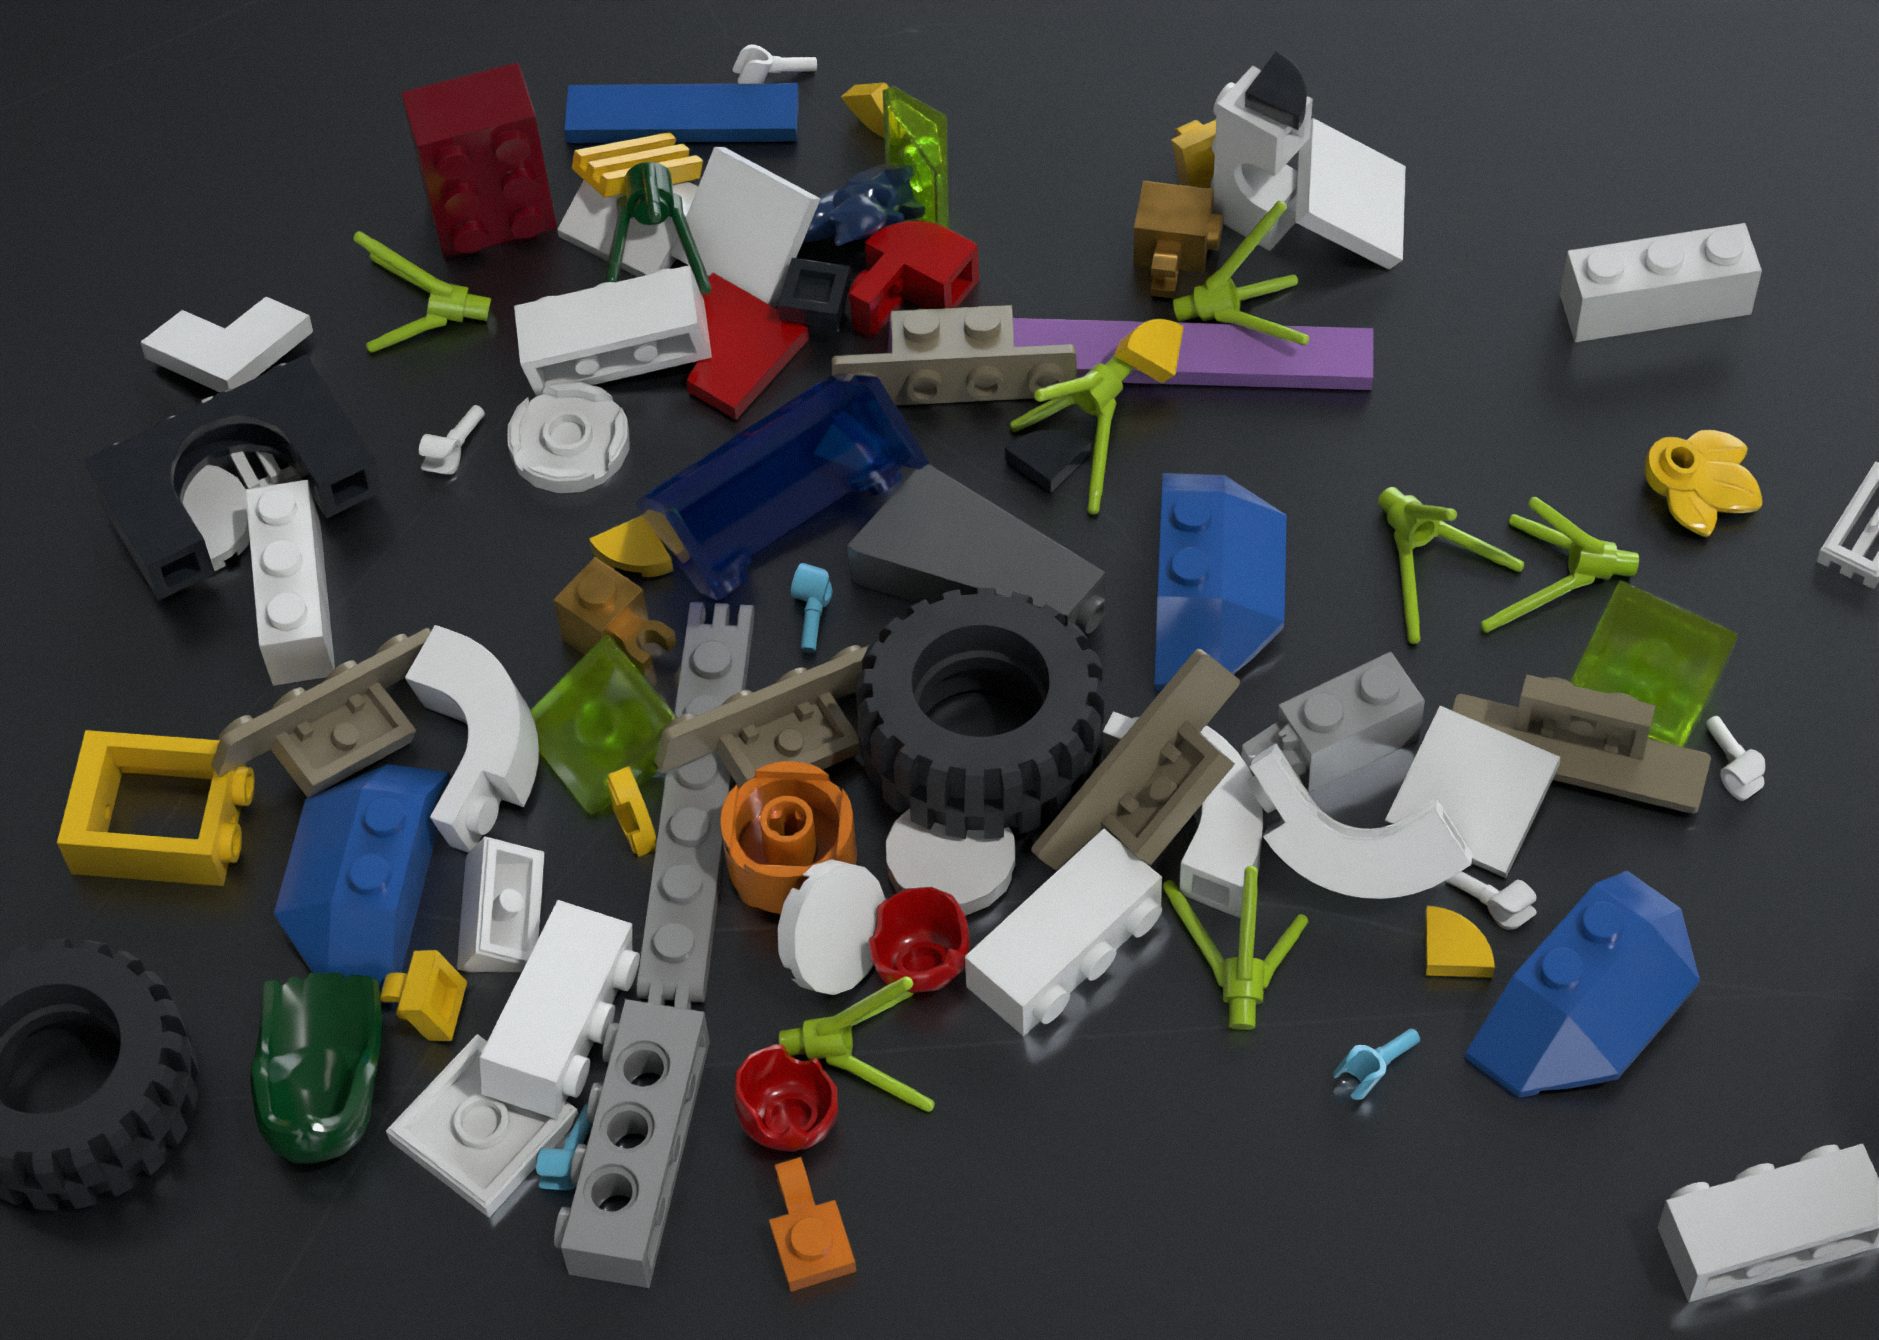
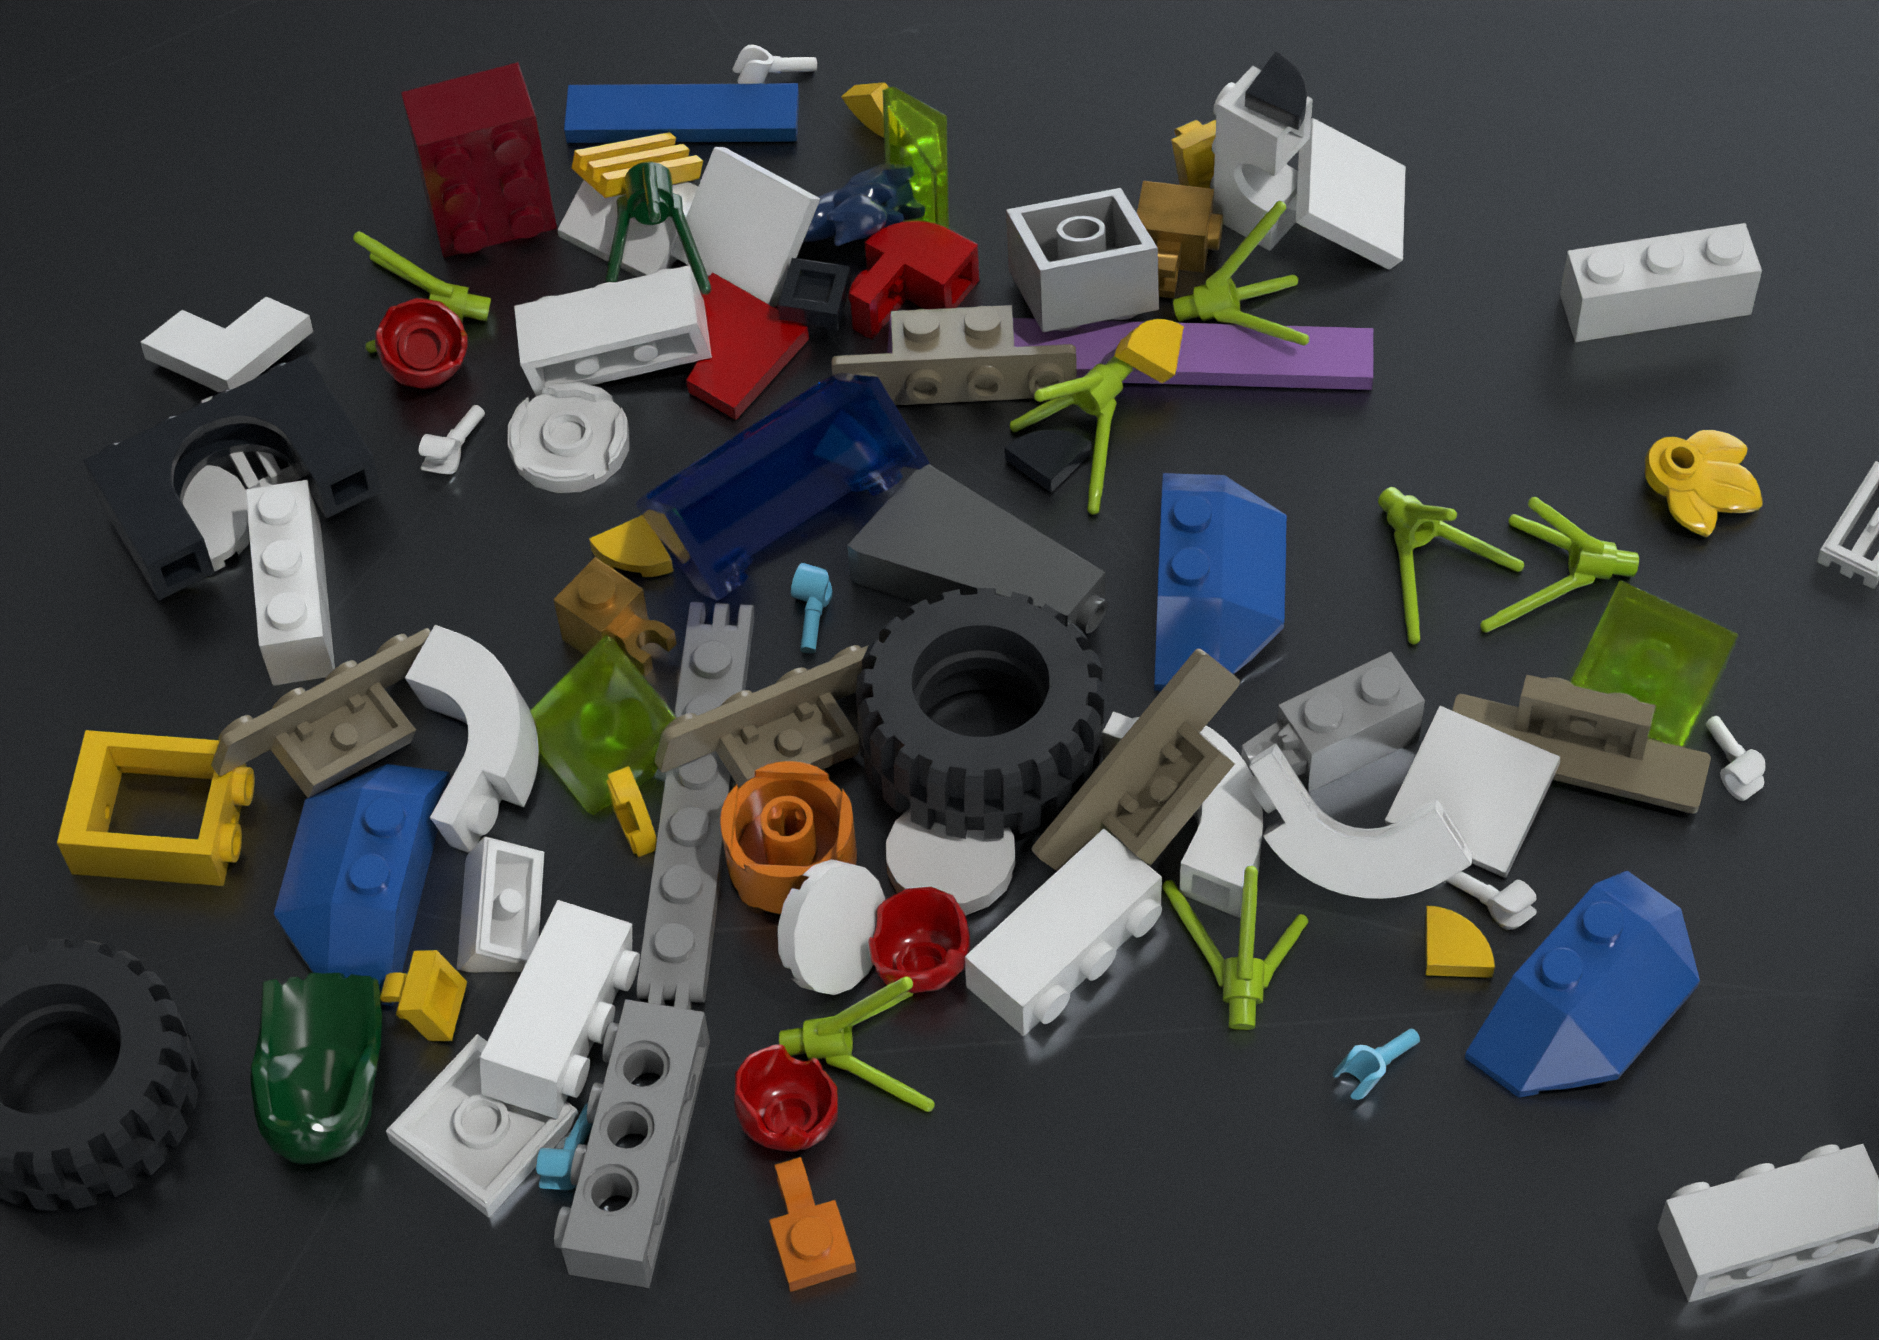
(421, 343): none -> red hair
(1082, 260): none -> light grey brick

